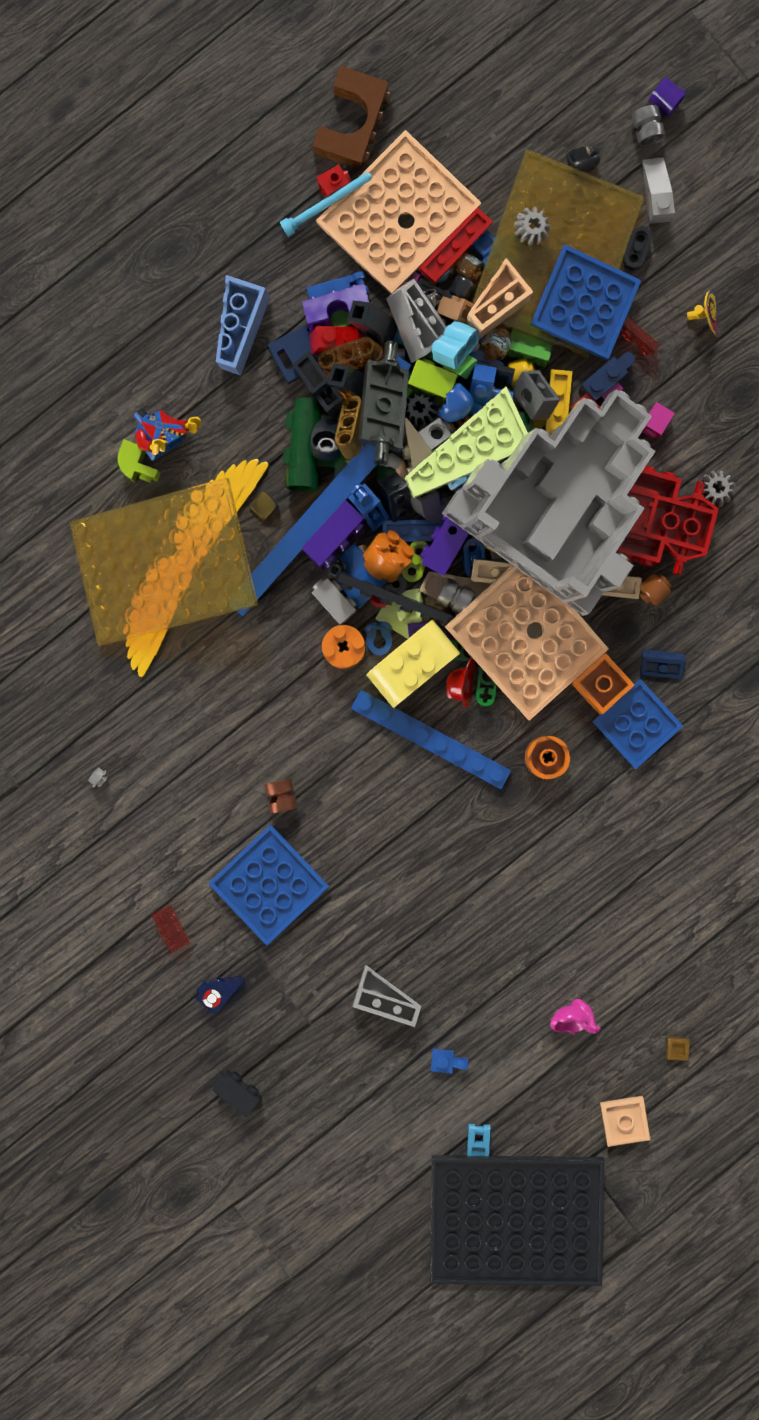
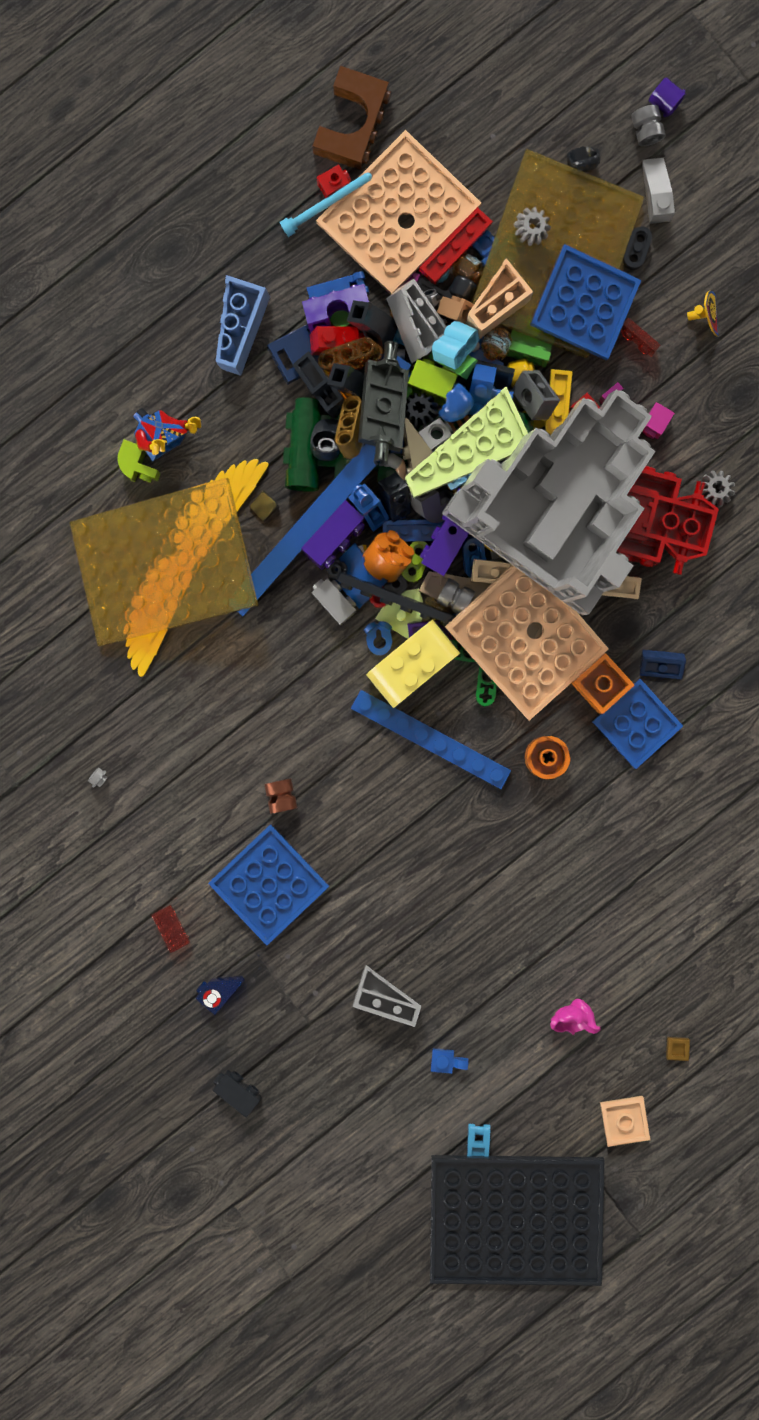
(339, 635): orange brick -> none
(460, 683): red piece -> none
(607, 376): dark blue brick -> none
(655, 589): dark orange head -> none

